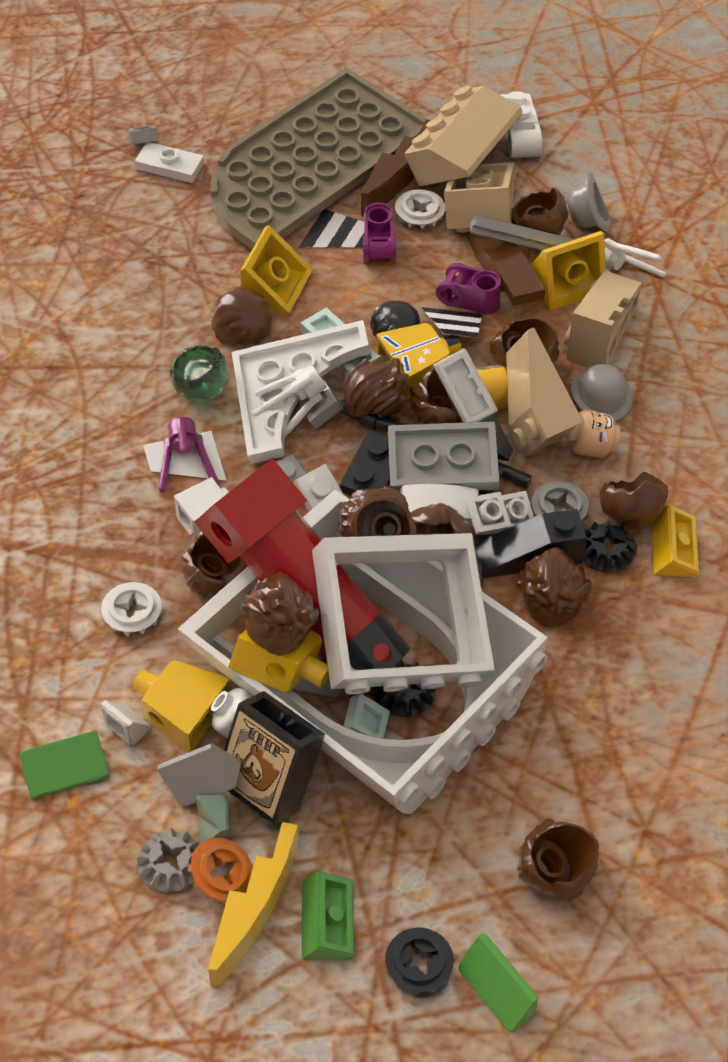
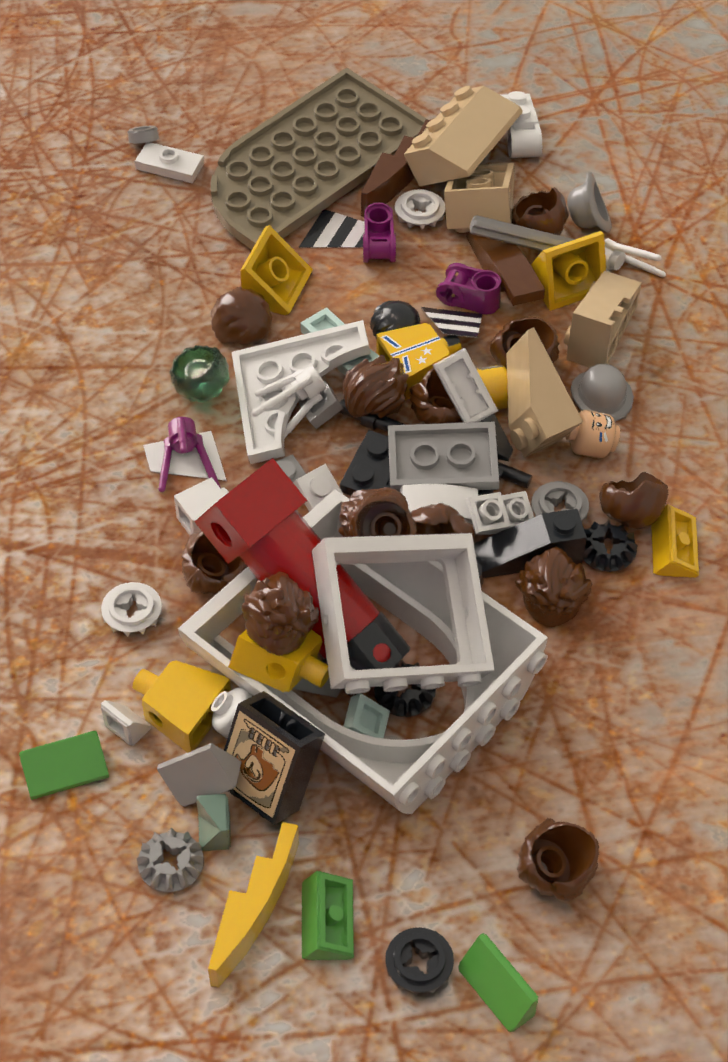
(220, 853): orange gear -> none

